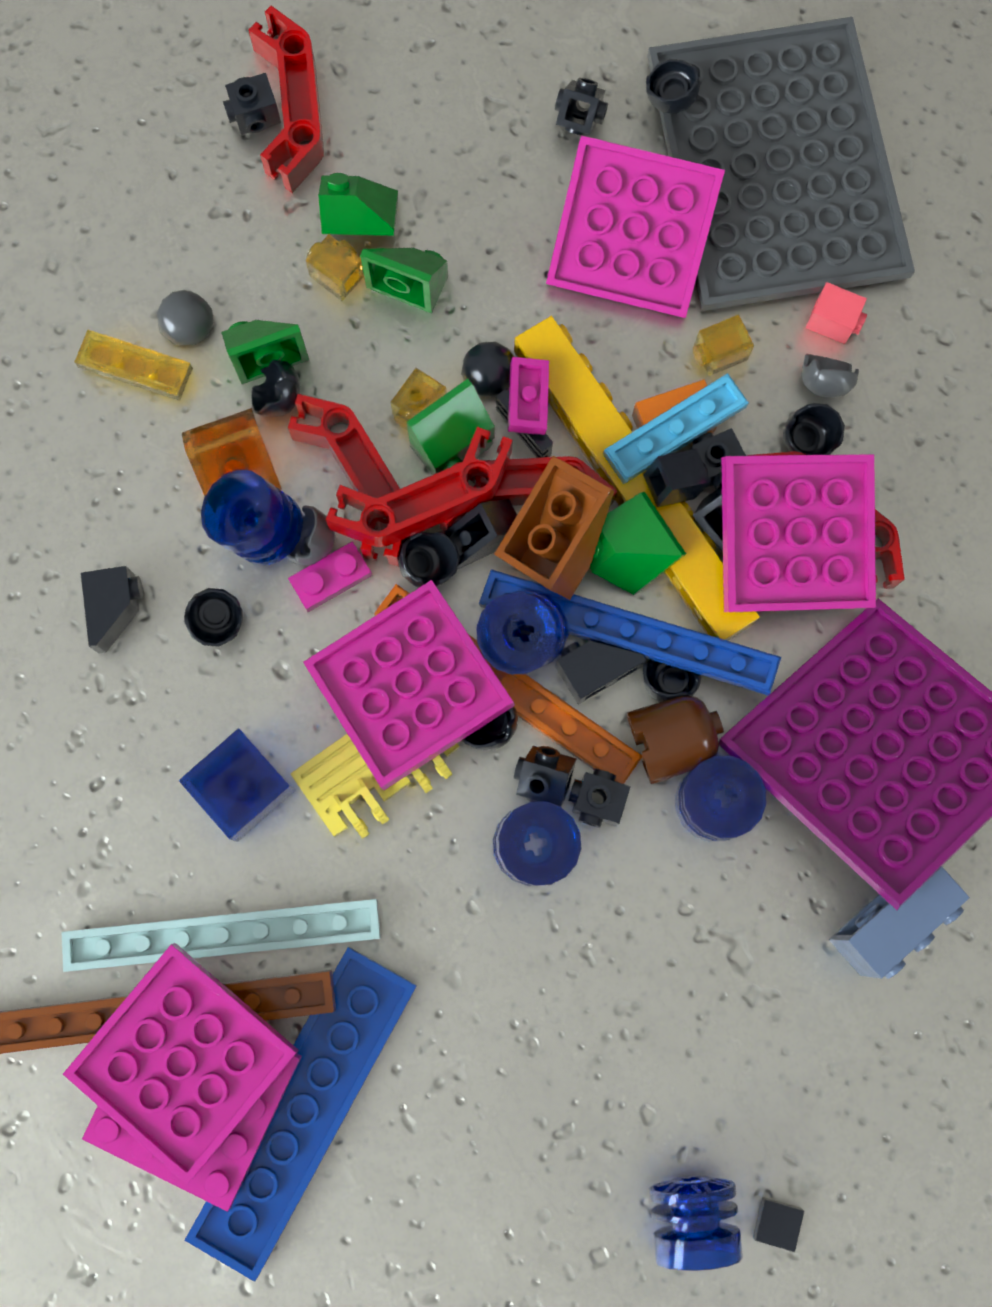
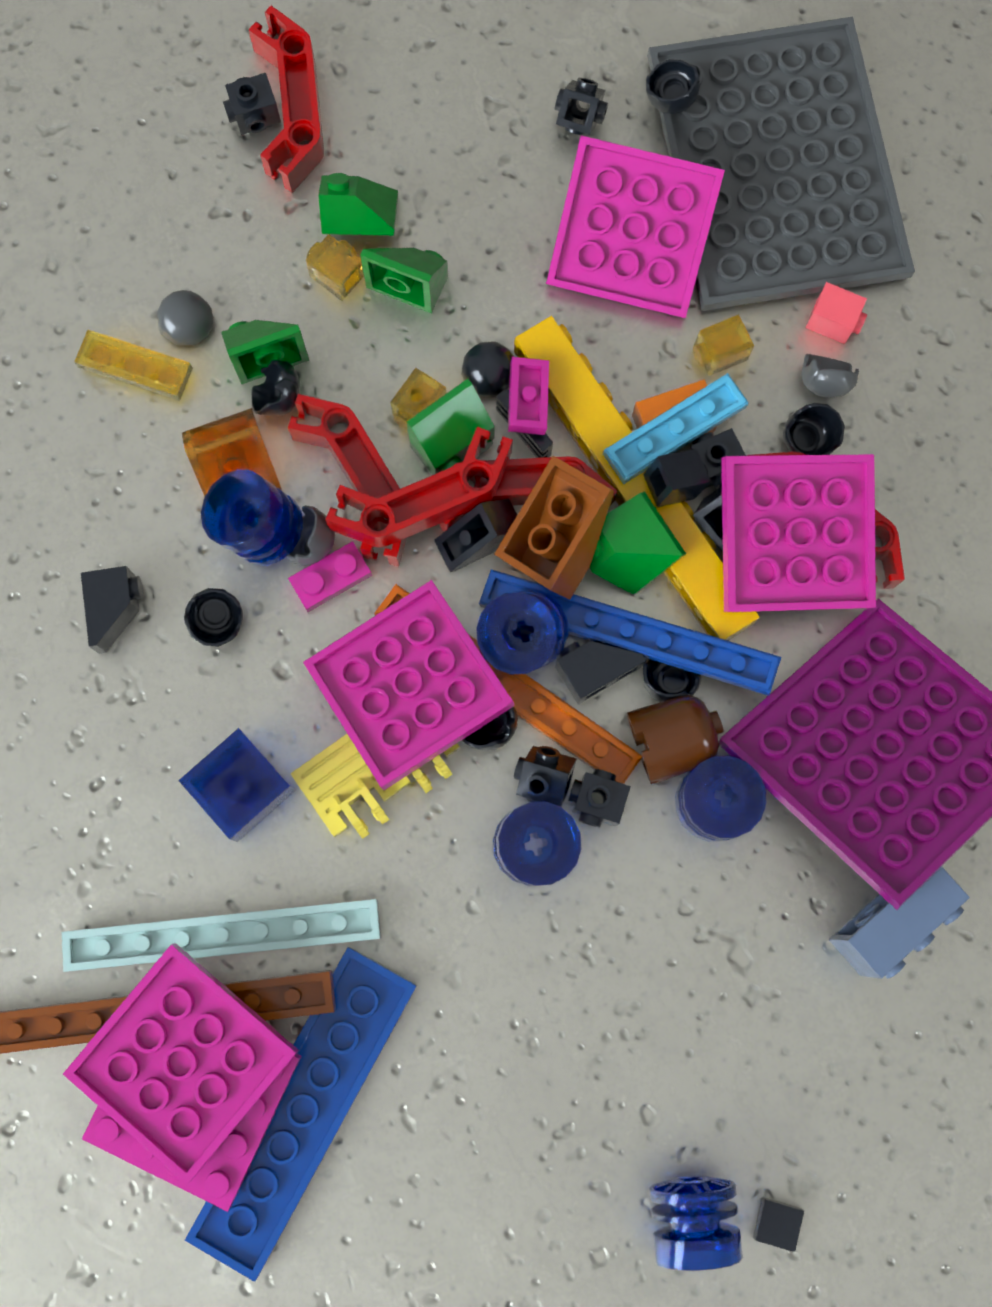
(428, 558): black hair -> none

